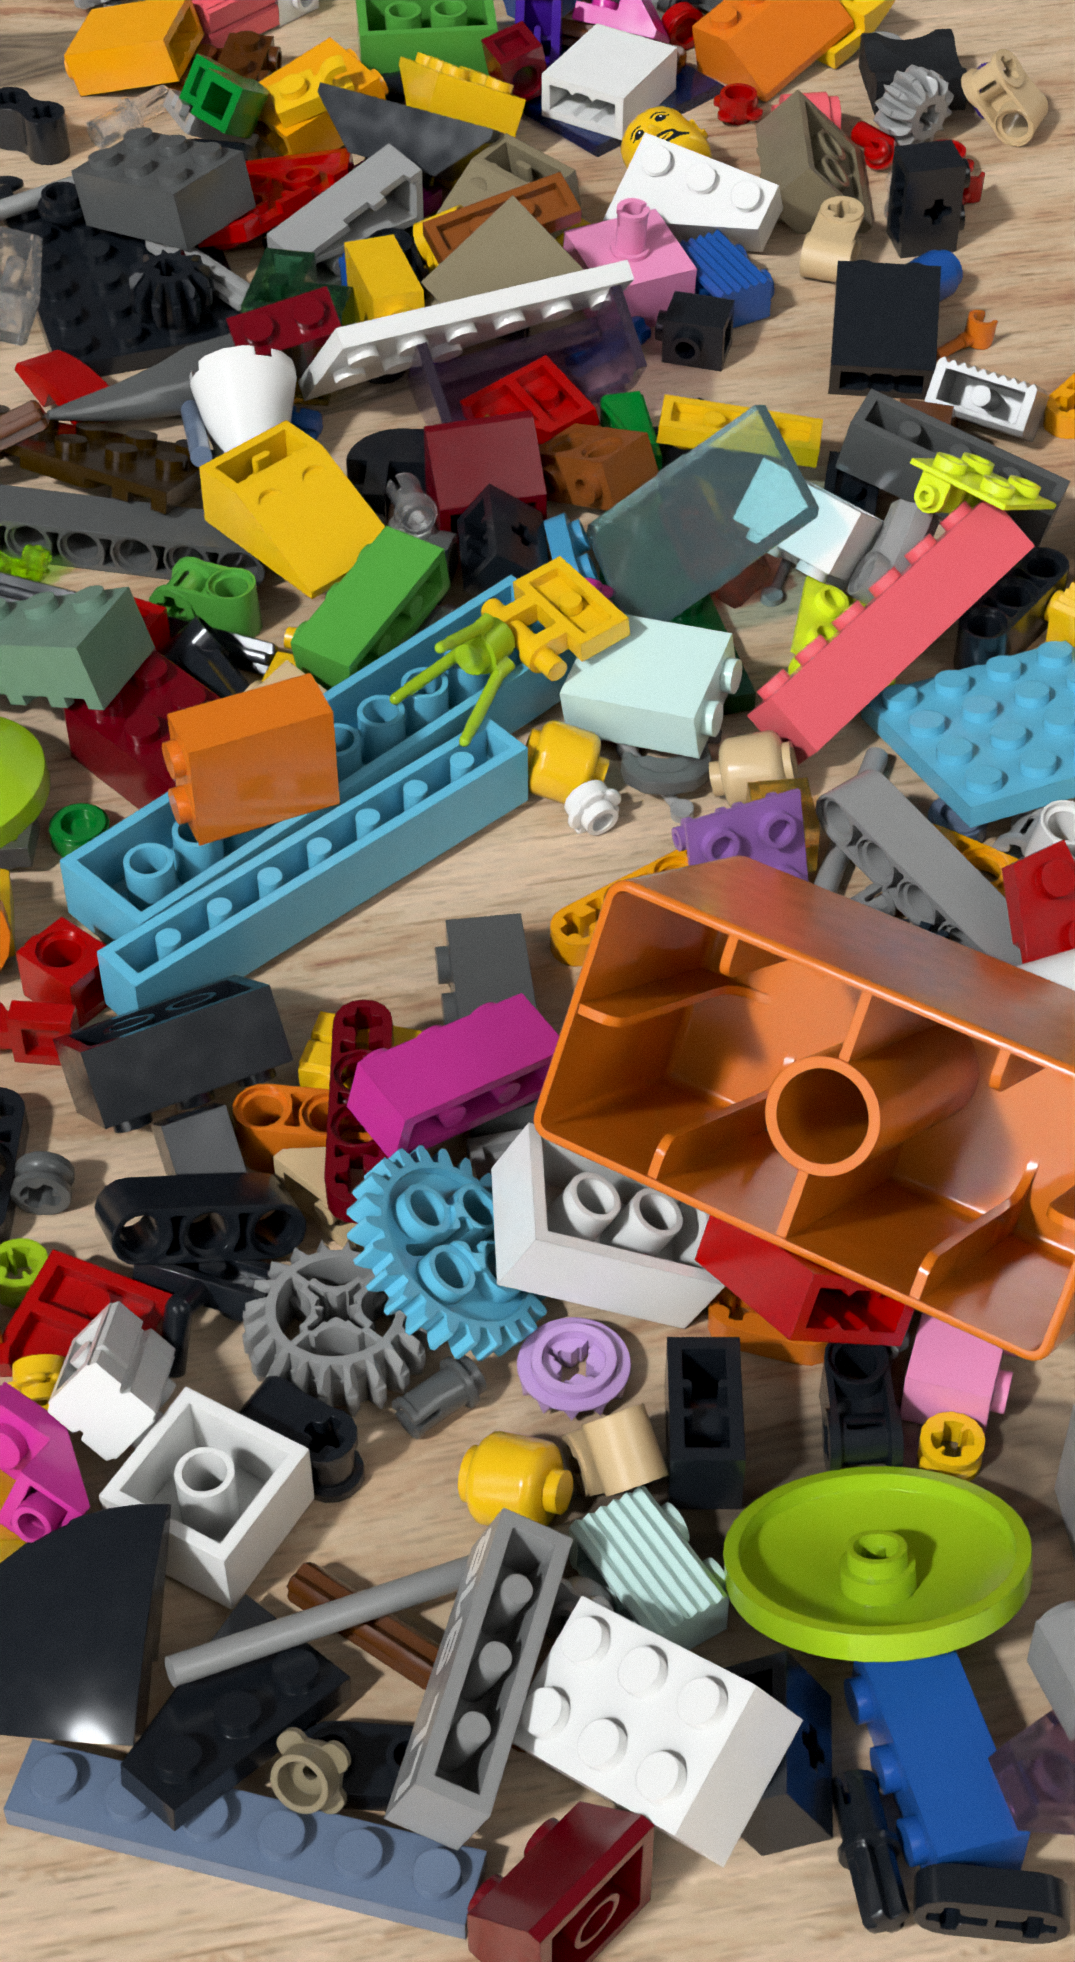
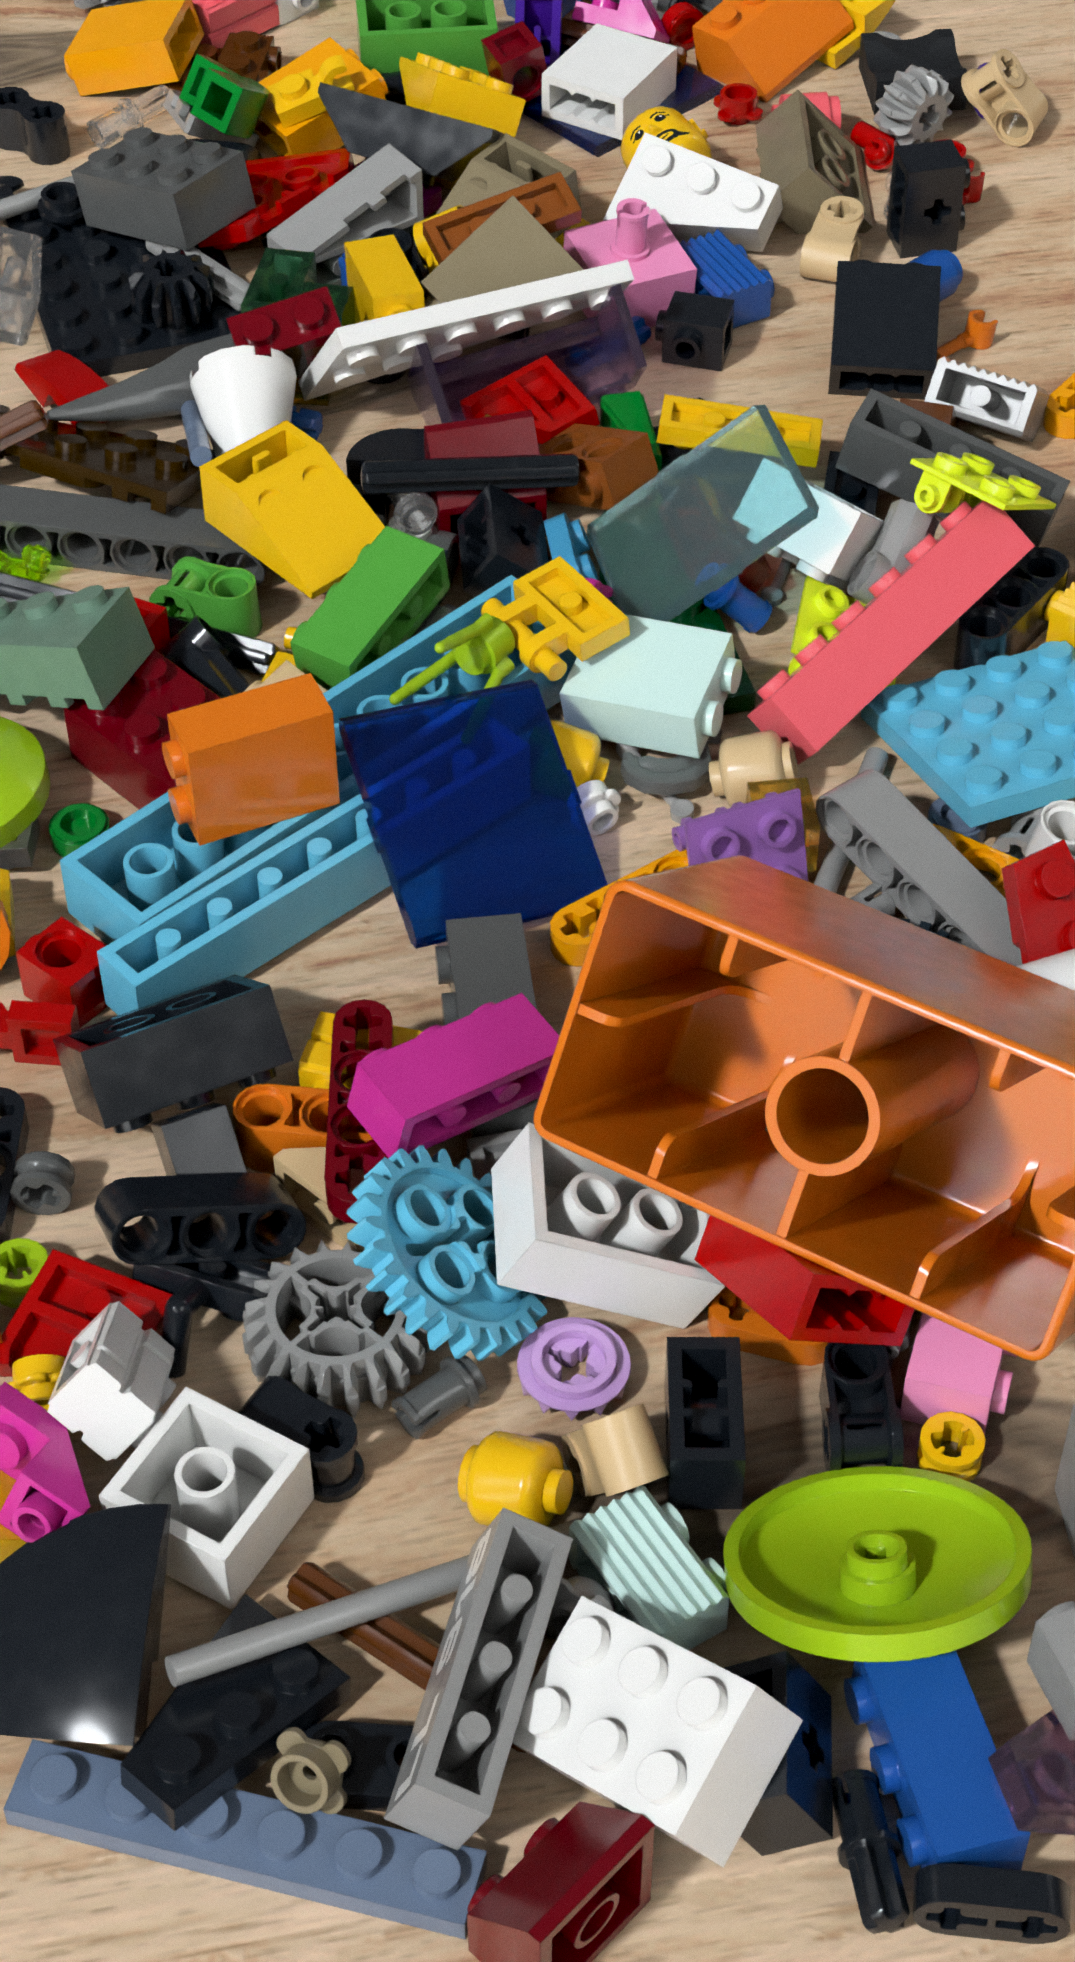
(469, 473): none -> black axle
(472, 808): none -> clear blue piece
(740, 605): none -> blue pin

